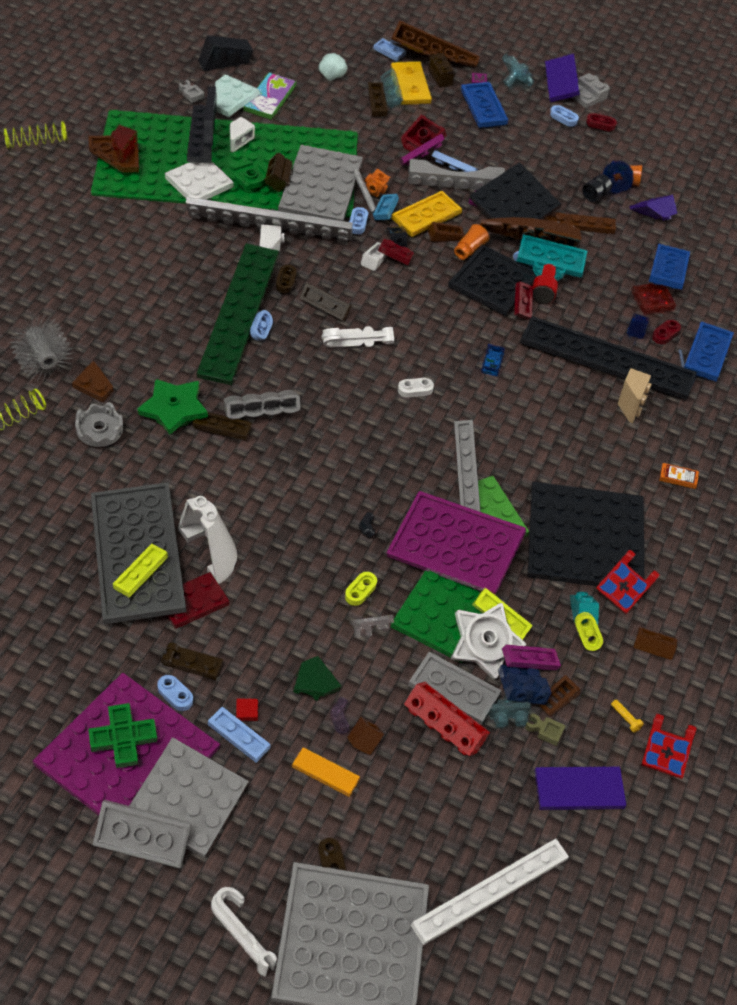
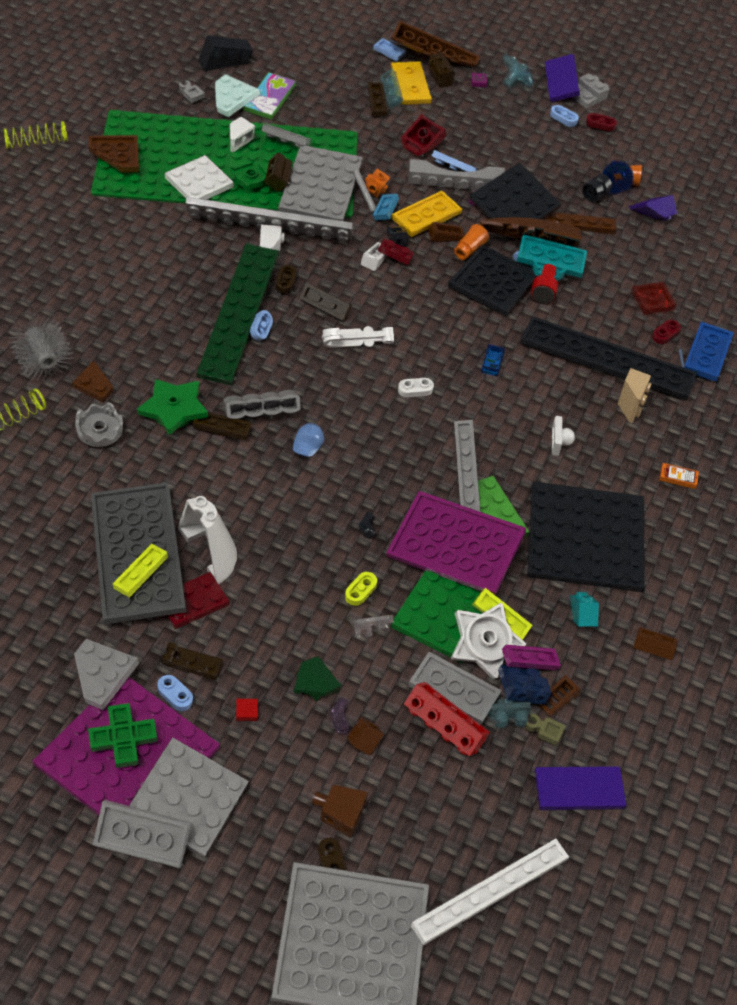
(102, 671): none -> light grey plate
(123, 141): clear red slope -> none
(202, 129): black plate -> none
(239, 734): light blue plate -> none
(246, 939): white piece -> none
(285, 135): none -> light grey plate
(308, 440): none -> medium blue piece
(326, 772): light orange tile -> none
(332, 66): light aqua hair -> none
(341, 808): none -> reddish brown torso
(359, 219): light blue plate -> none
(423, 150): magenta plate -> none
(484, 104): blue plate -> none
(523, 300): dark red plate -> none
(560, 436): none -> white tile
(587, 630): neon yellow plate -> none
(624, 585): red flag -> none
(635, 724): yellow piece -> none
(638, 326): clear blue slope -> none
(668, 751): red flag -> none
(669, 266): blue plate -> none

